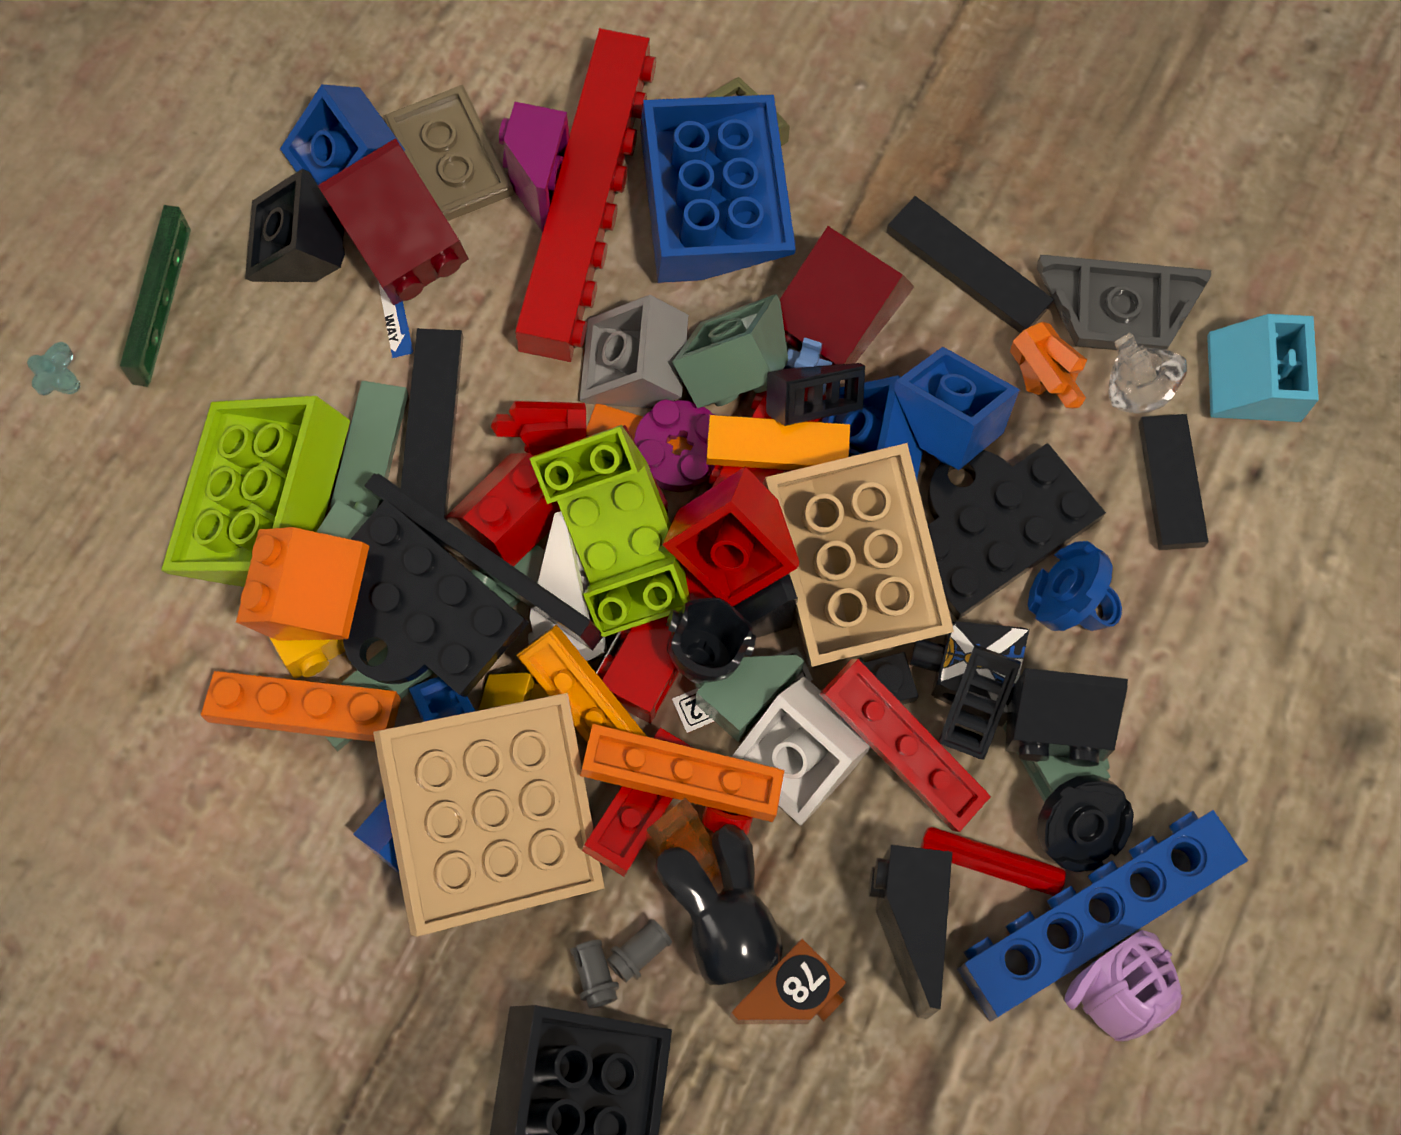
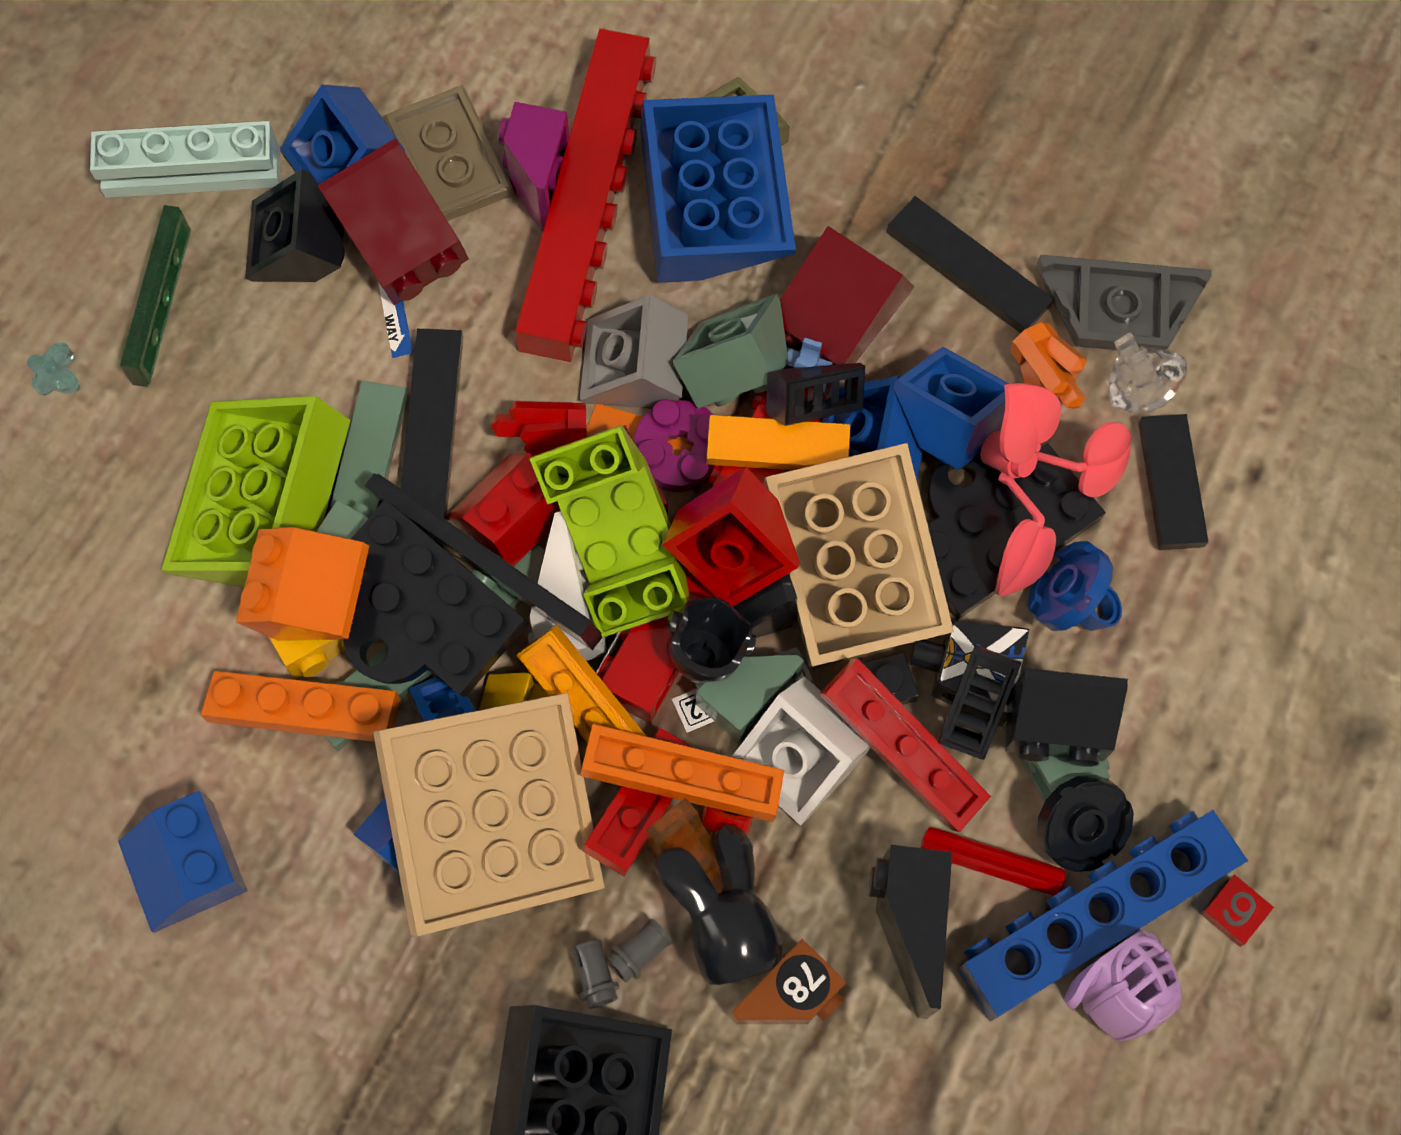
(181, 861): none -> blue slope
(185, 159): none -> light aqua brick
(1028, 420): none -> coral plant
(1237, 910): none -> red tile
(1263, 369): medium azure slope -> none

